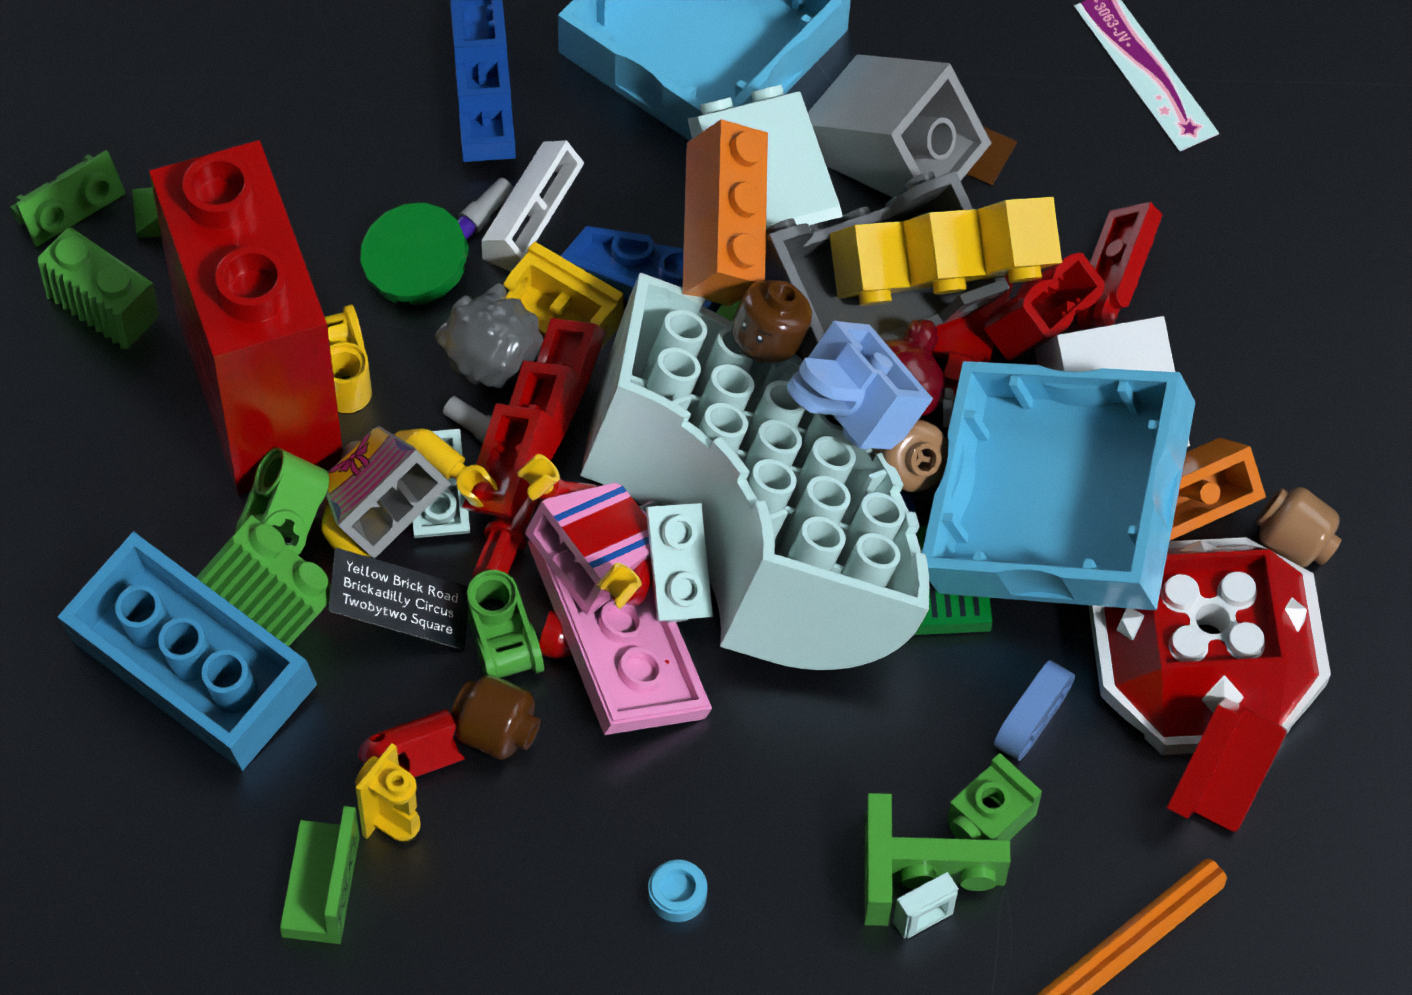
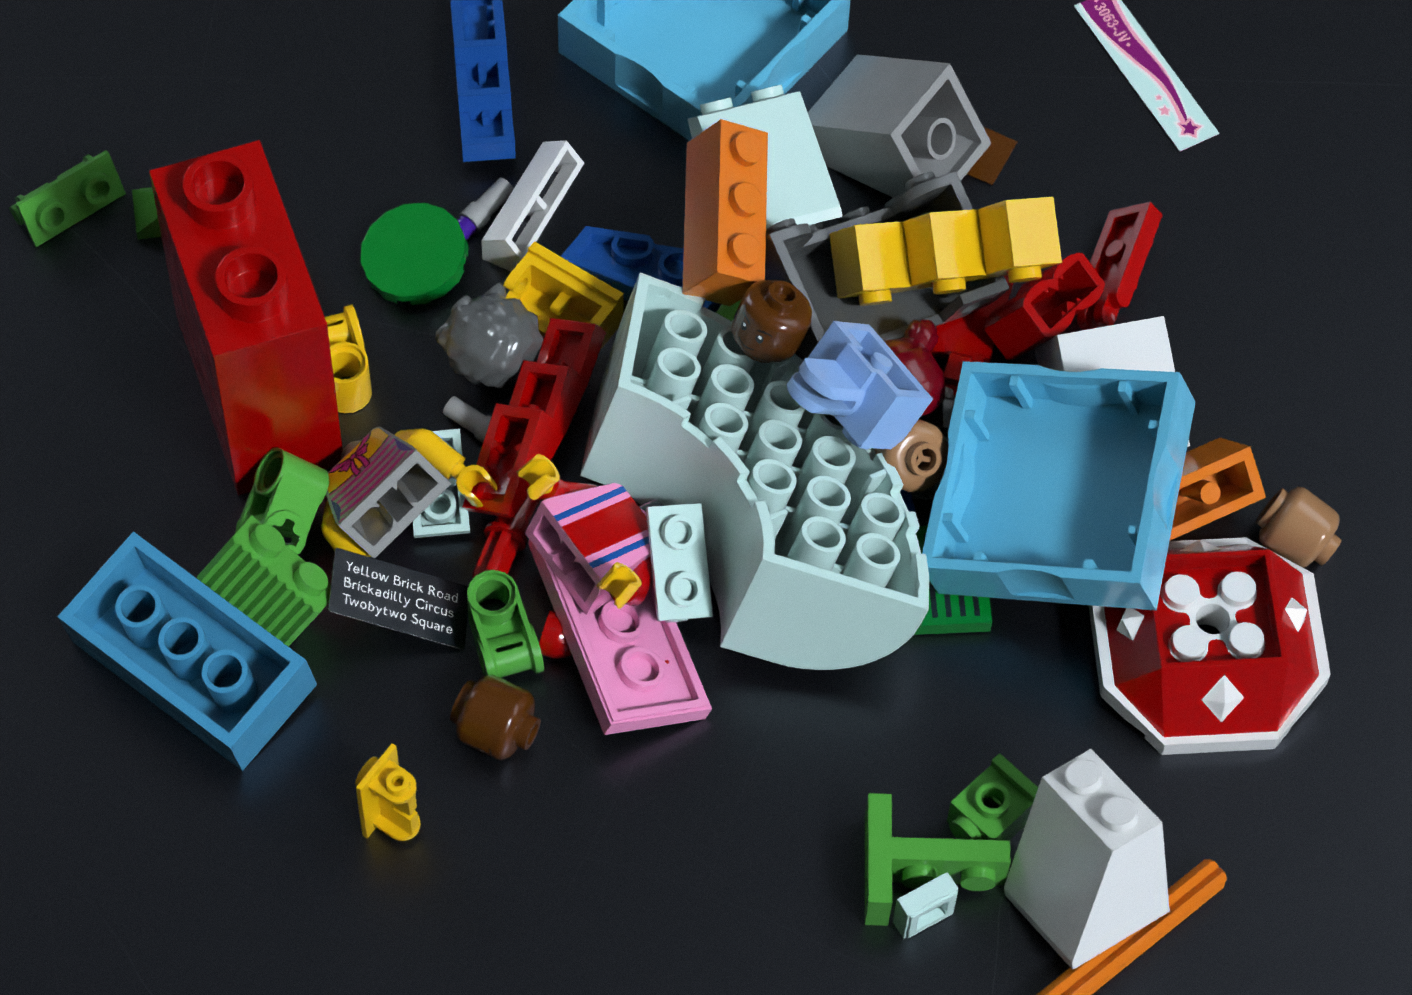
(98, 288): bright green brick -> none
(321, 879): bright green panel -> none
(421, 743): red piece -> none
(677, 890): medium azure tile -> none
(1034, 710): medium blue beam -> none
(1088, 861): none -> white slope
(1228, 765): red panel -> none

